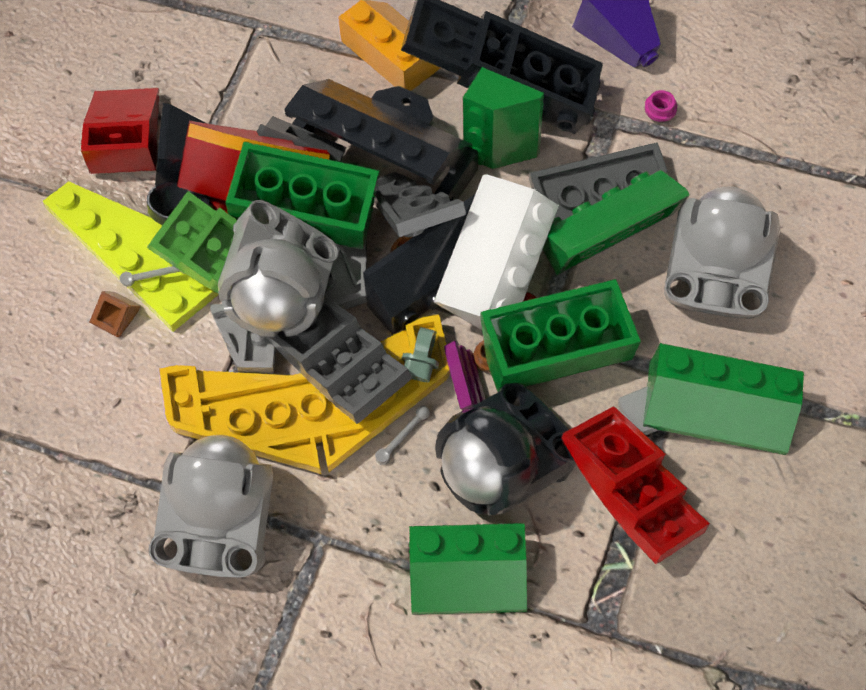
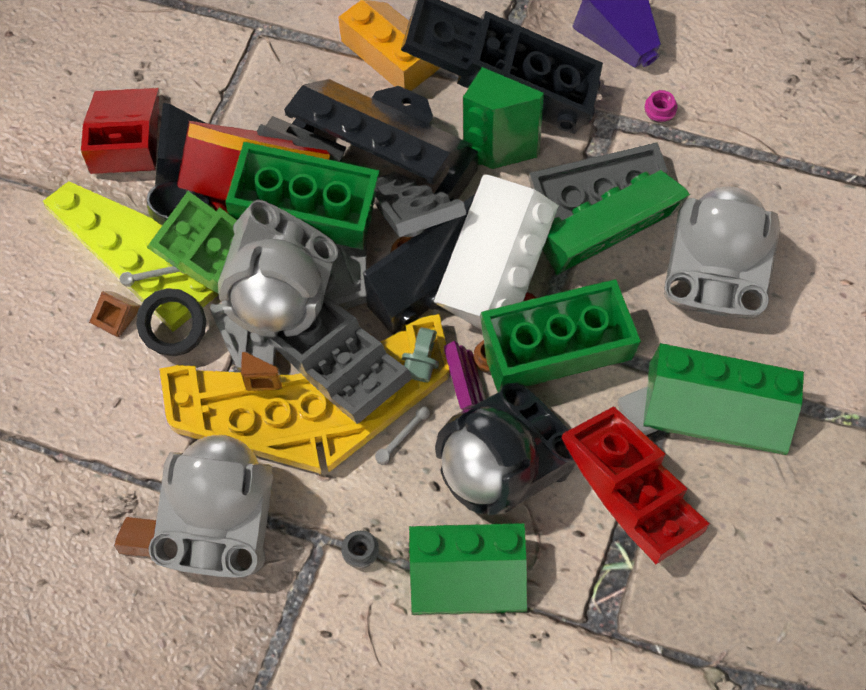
(135, 536): none -> dark orange slope
(144, 322): none -> black tyre
(259, 374): none -> dark orange slope
(356, 539): none -> dark grey plate

